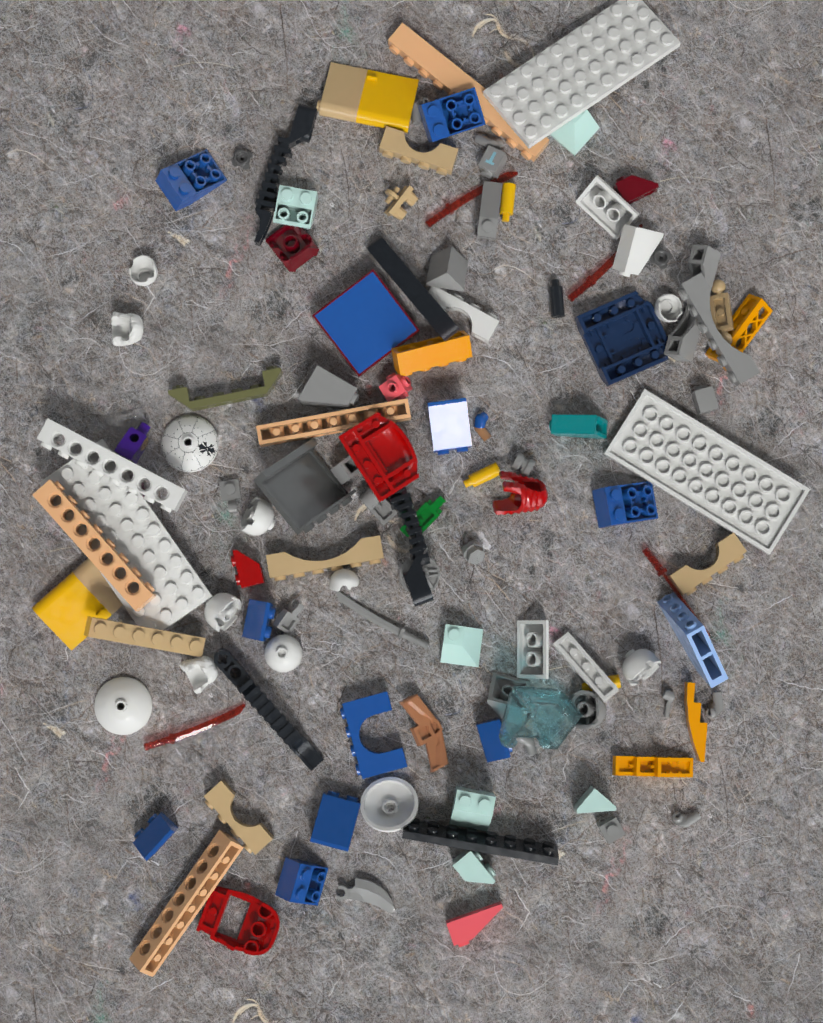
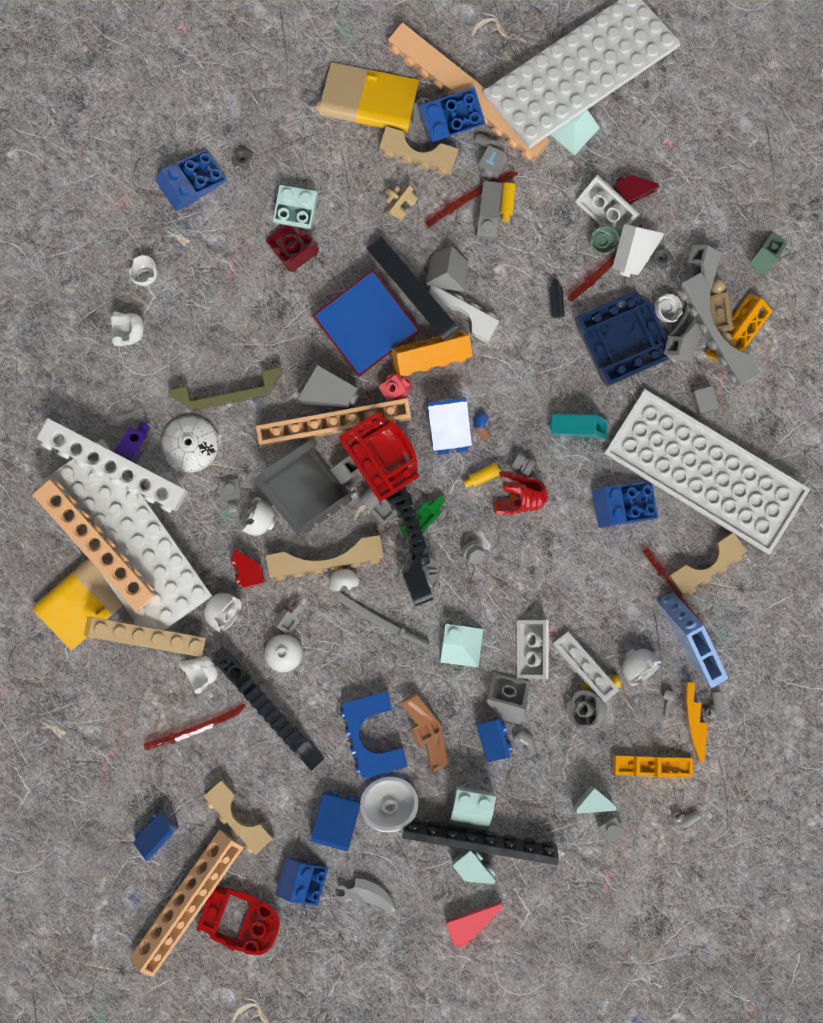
(136, 702): white dish -> none
(258, 620): blue slope -> none
(300, 132): black piece -> none
(539, 715): clear light blue windscreen -> none
(604, 239): none -> sand green hair
(768, 253): none -> sand green slope

